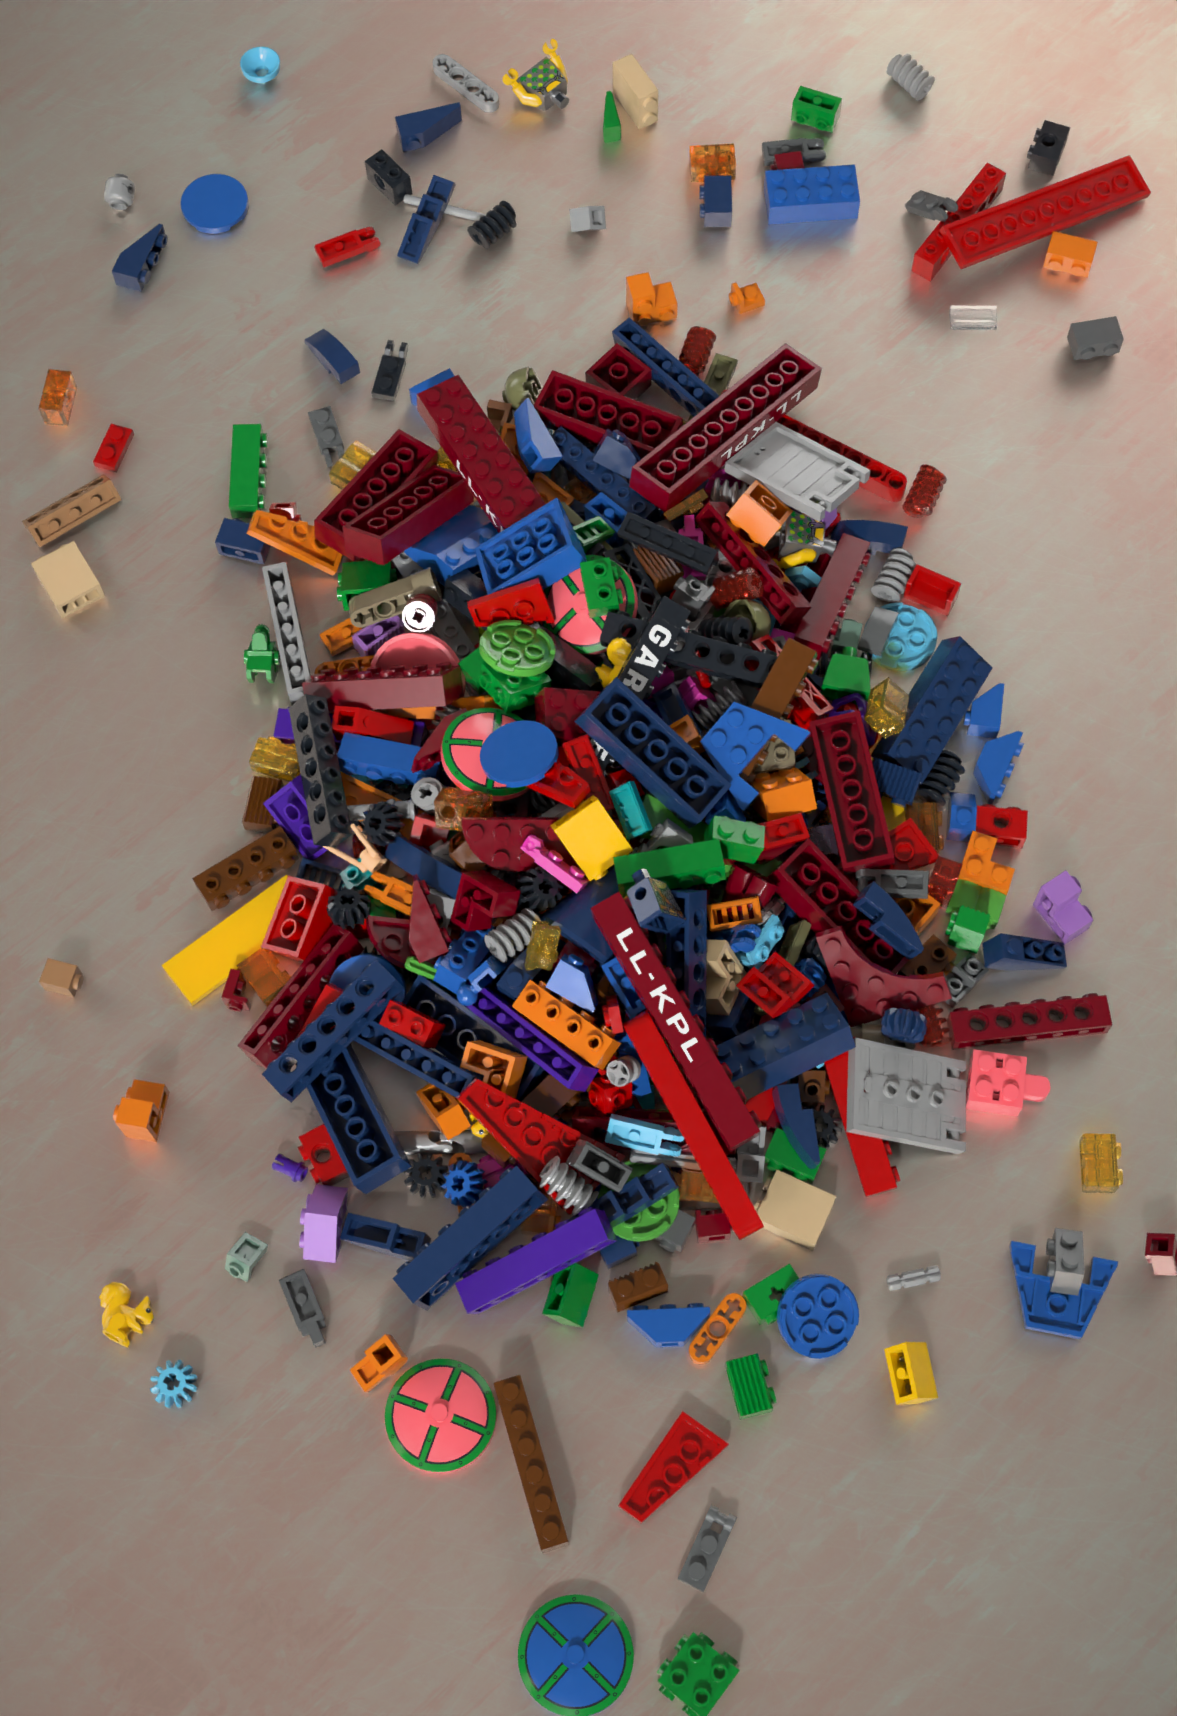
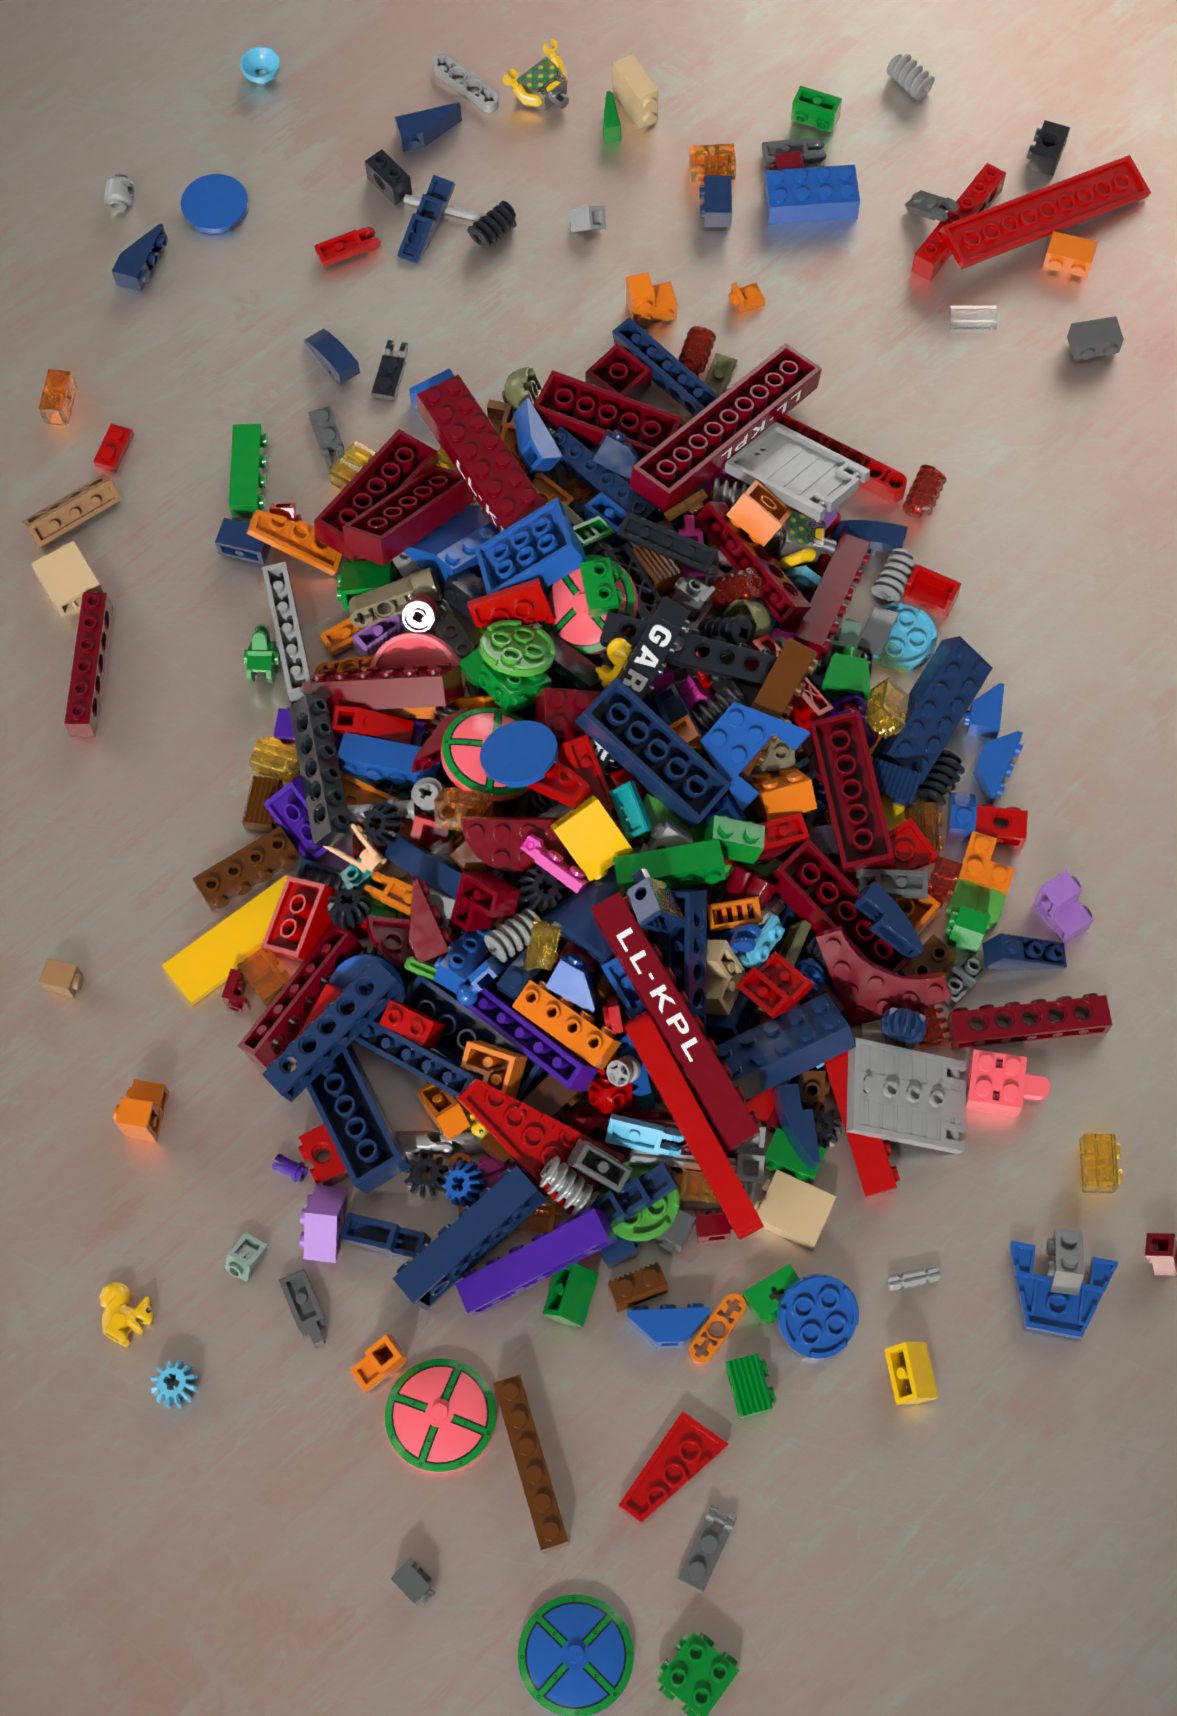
(88, 664): none -> dark red brick
(414, 1583): none -> dark grey brick

